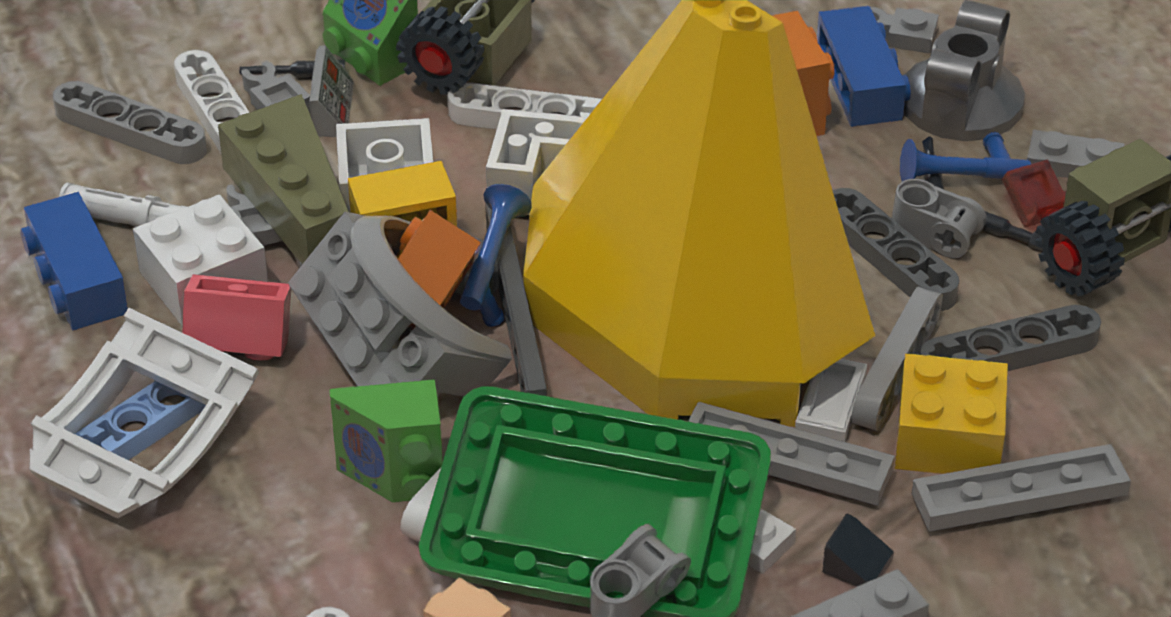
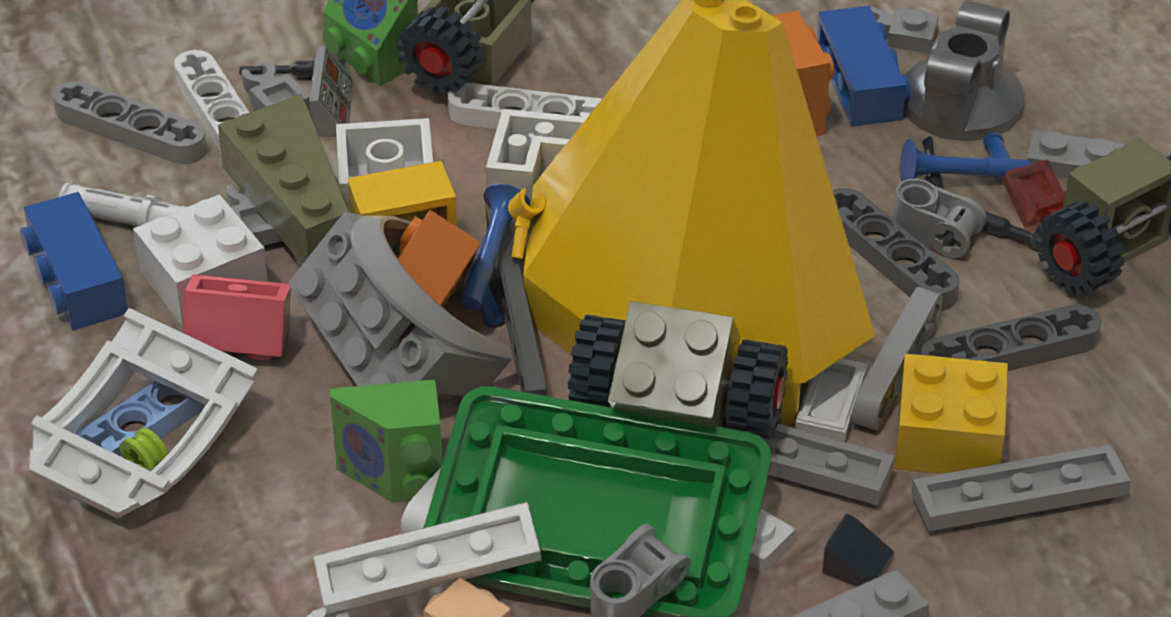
(144, 450): none -> lime bush
(427, 558): none -> white plate
(523, 214): none -> yellow hand
(679, 369): none -> brick

